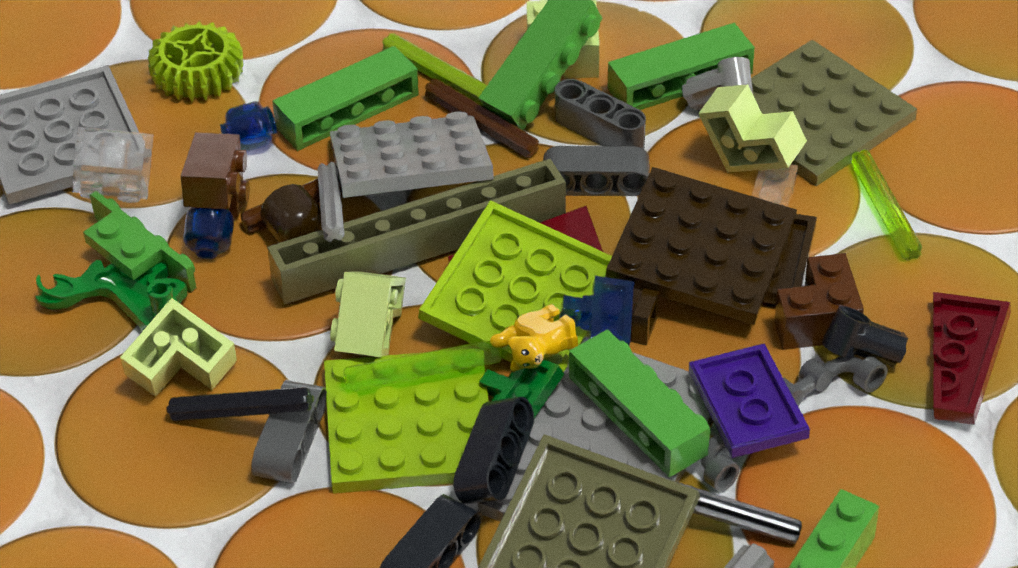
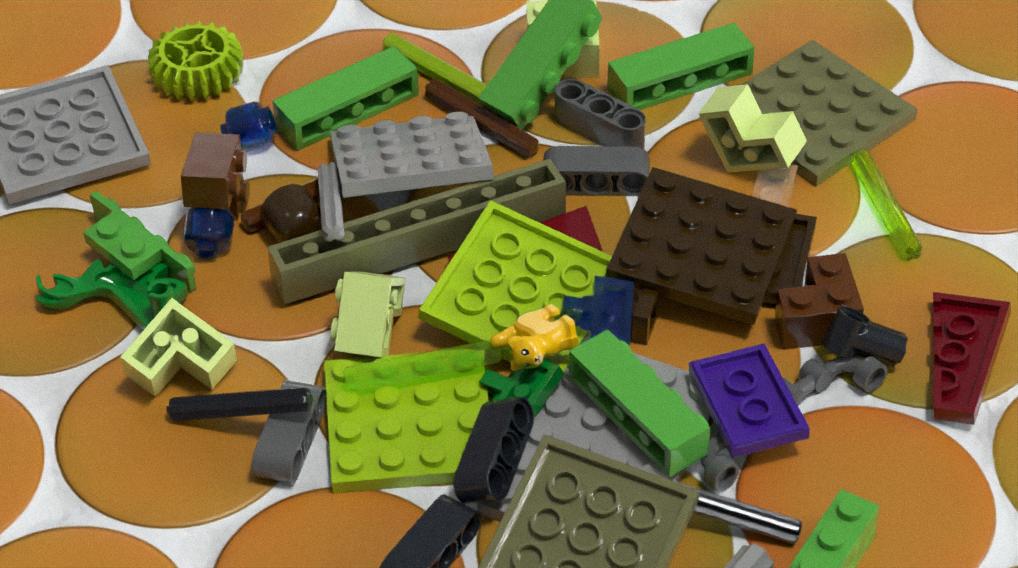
(112, 163): clear brick -> none
(730, 72): light grey piece -> none

